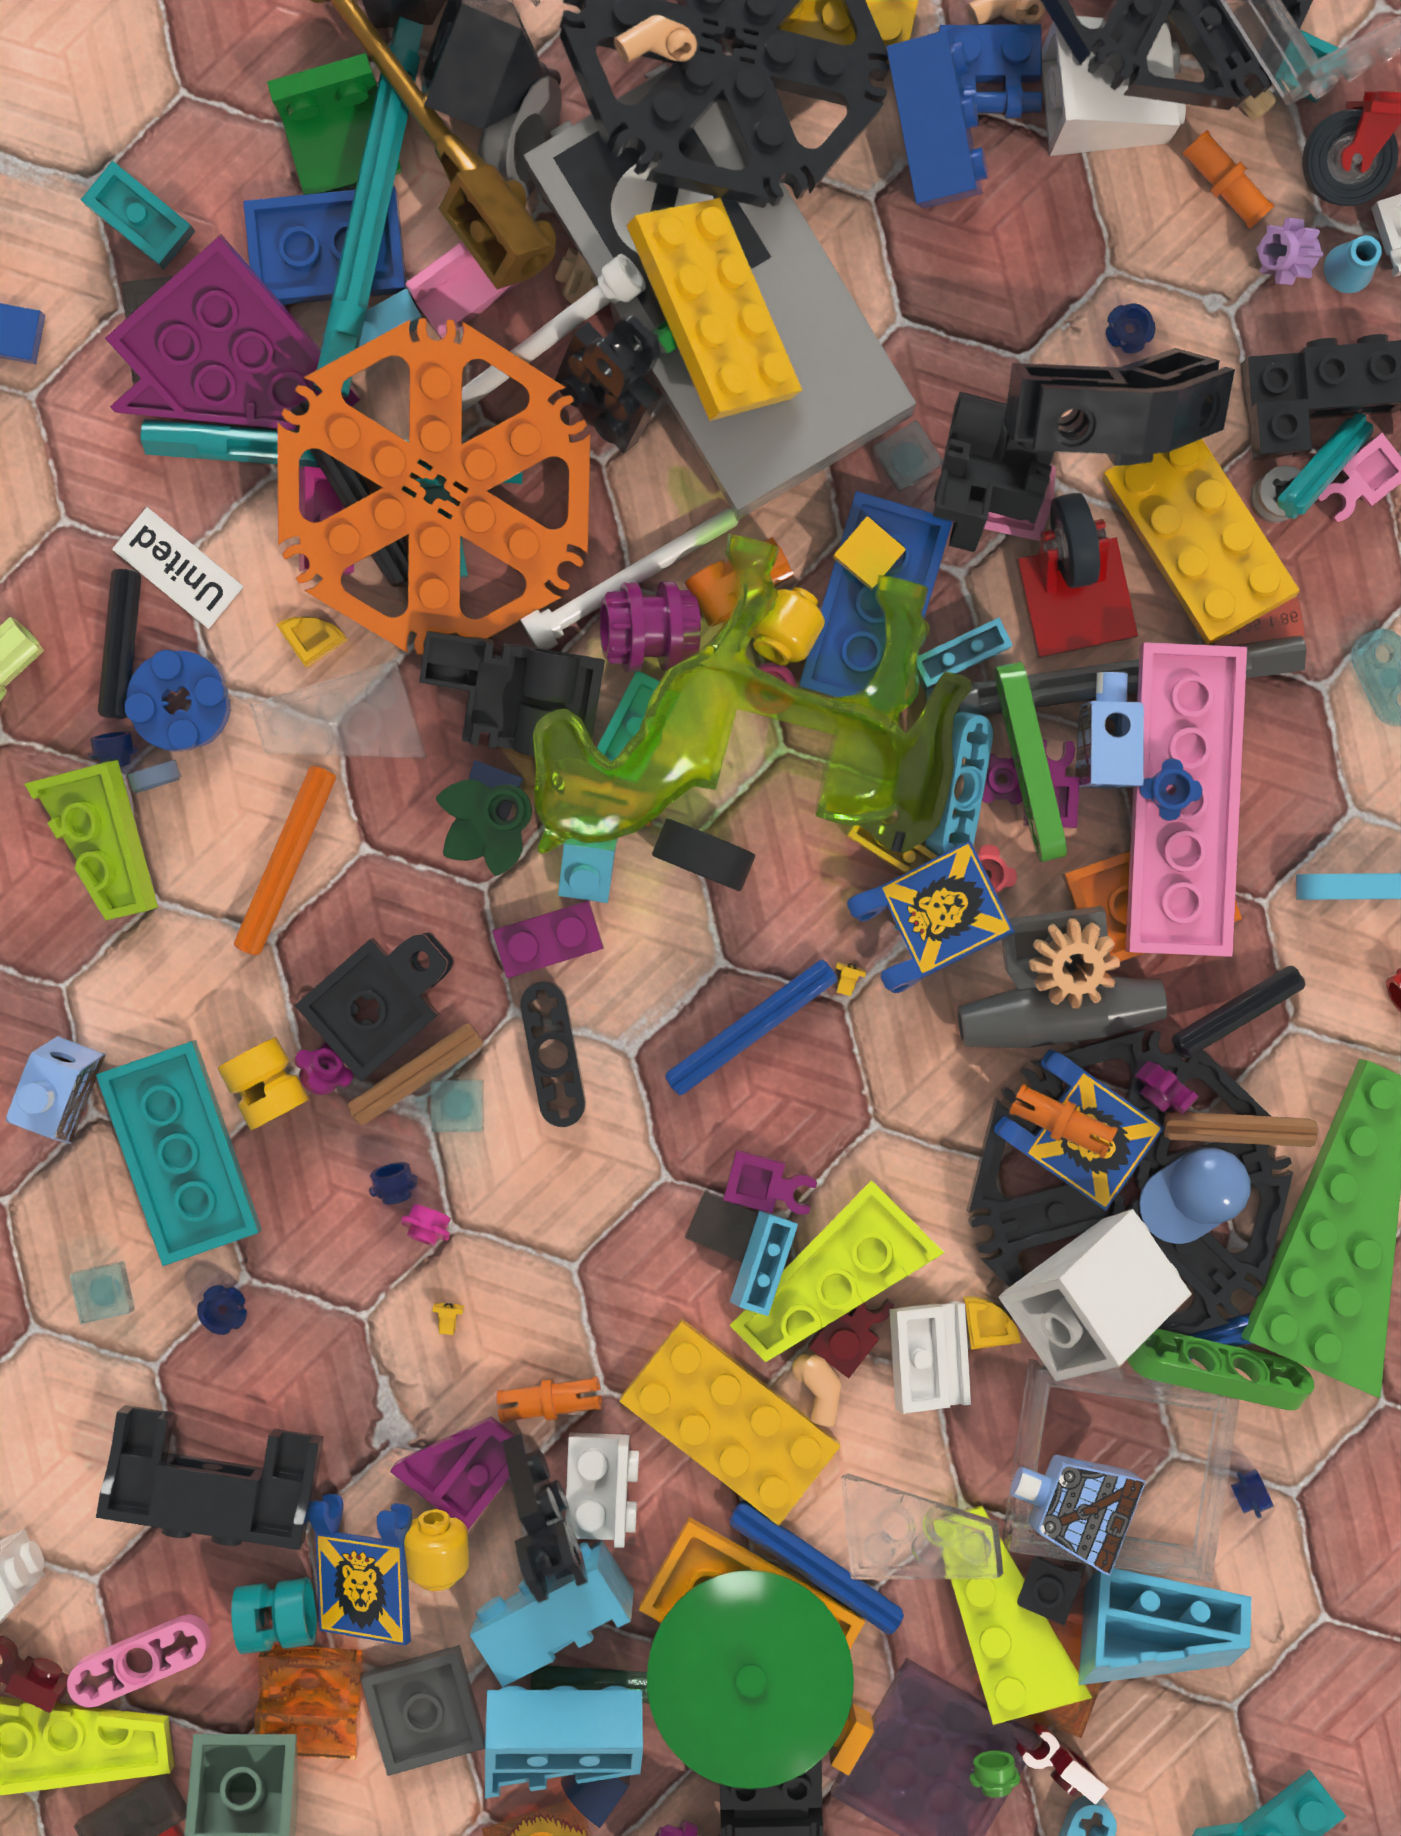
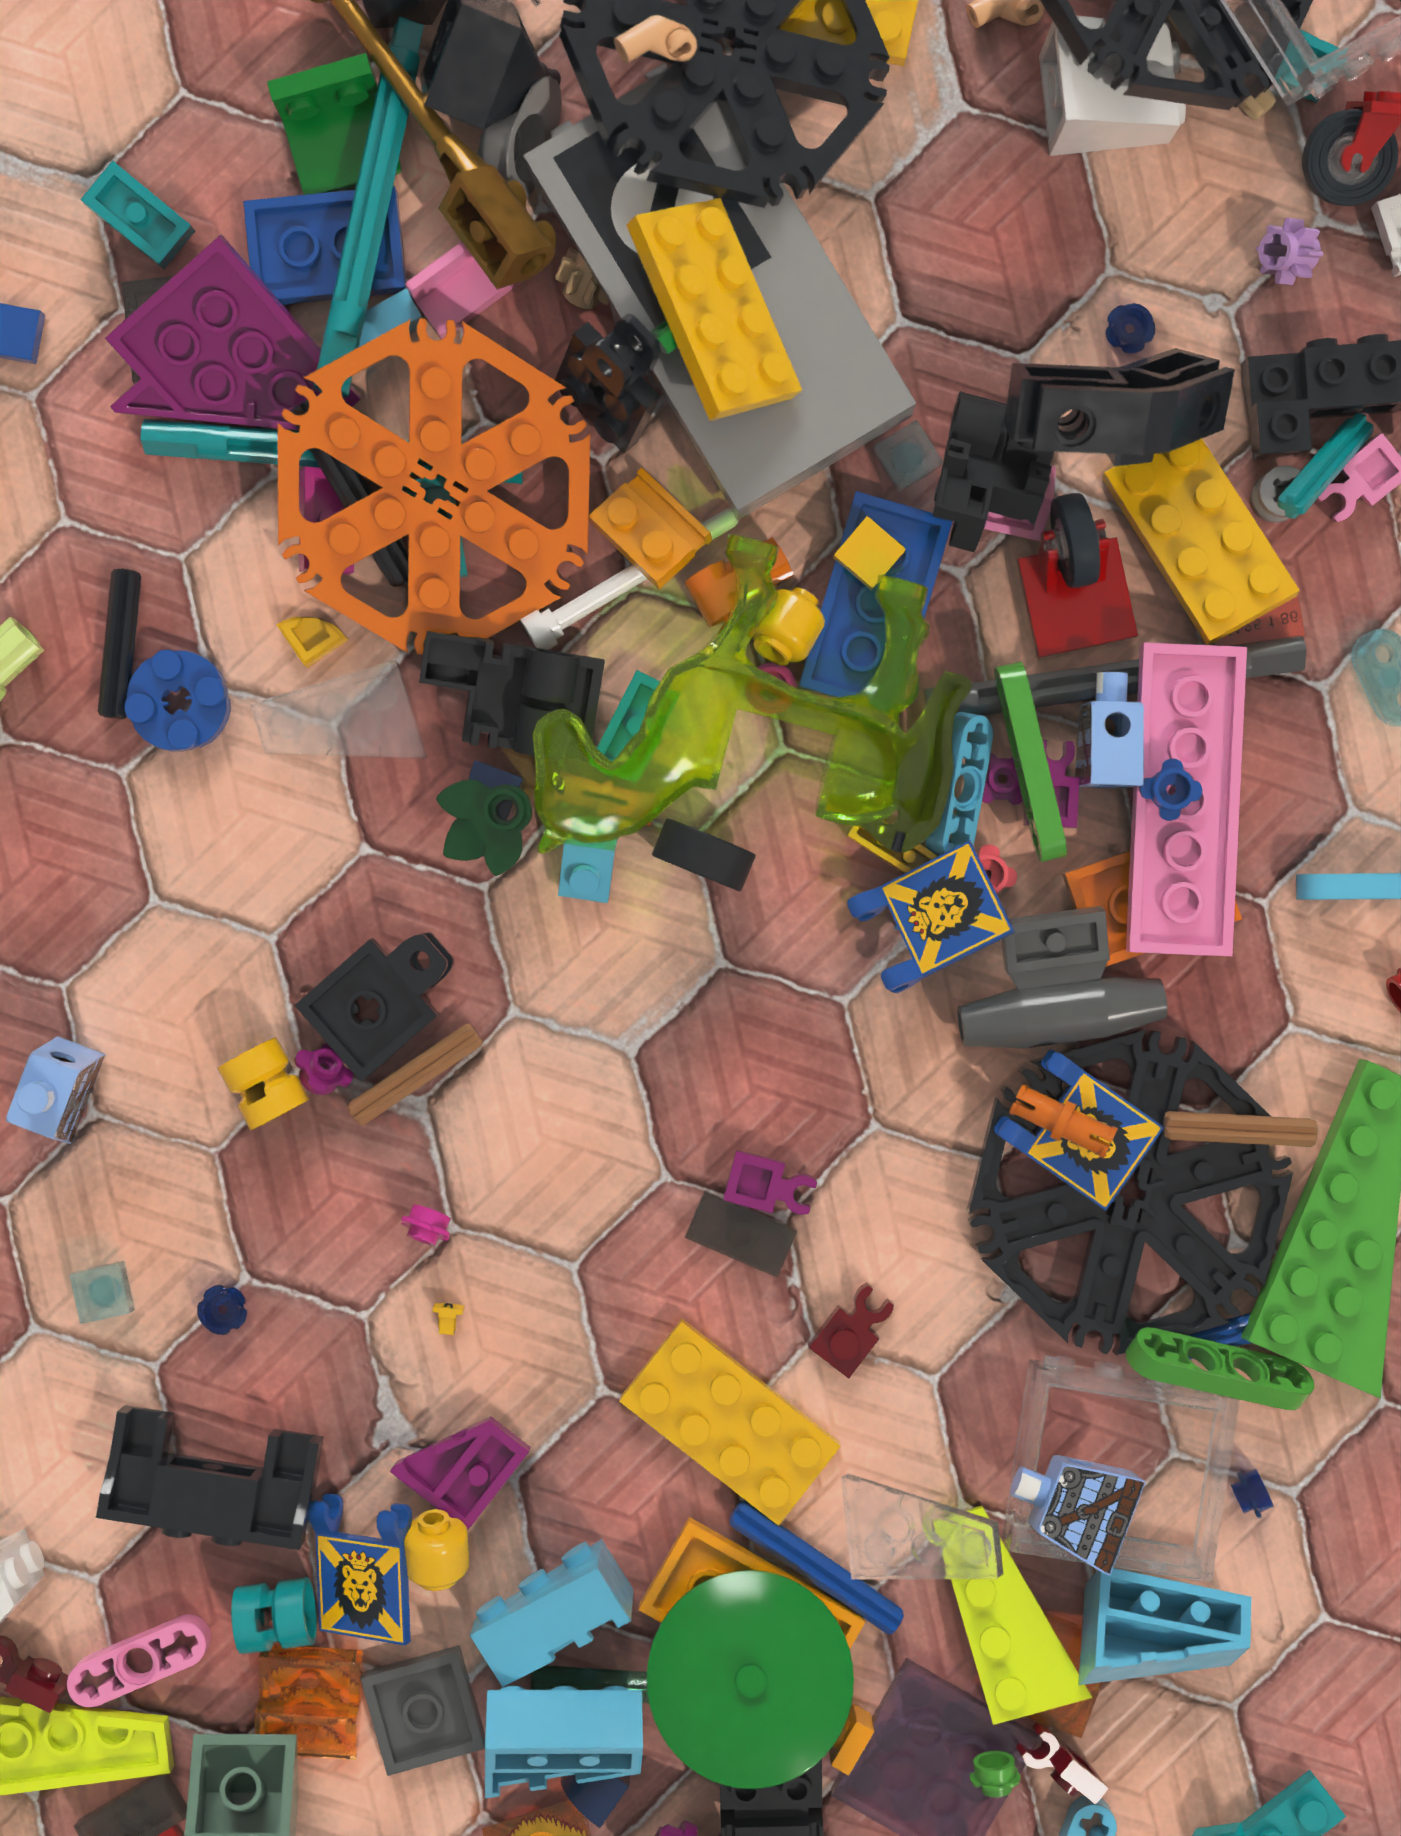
(98, 826): lime wing -> none
(113, 747): clear blue plate -> none
(154, 776): sand blue tile -> none
(177, 567): white sticker -> none
(179, 1153): teal plate -> none
(285, 860): orange axle -> none
(393, 1183): clear blue plate -> none
(457, 1105): clear light blue plate -> none
(539, 1503): black plate -> none
(548, 939): magenta plate -> none
(549, 1399): orange pin -> none
(572, 1088): black beam -> none
(599, 1486): white bracket -> none
(618, 282): white piece -> none
(649, 626): magenta piece -> none
(650, 528): none -> light orange plate
(751, 1027): blue axle -> none
(763, 1263): medium azure piece -> none
(823, 1383): light nougat arm -> none
(842, 1267): neon yellow wing -> none
(848, 977): yellow piece -> none
(930, 1356): white plate -> none
(937, 118): blue brick -> none
(963, 652): medium azure piece -> none
(988, 1324): yellow tile -> none
(1001, 56): blue plate -> none
(1051, 1588): black bracket -> none
(1057, 977): light nougat gear -> none
(1096, 1297): white slope -> none
(1164, 1089): magenta plate -> none
(1194, 1194): medium blue cap -> none
(1228, 179): orange pin -> none
(1238, 1012): black axle -> none
(1352, 264): medium azure cone -> none

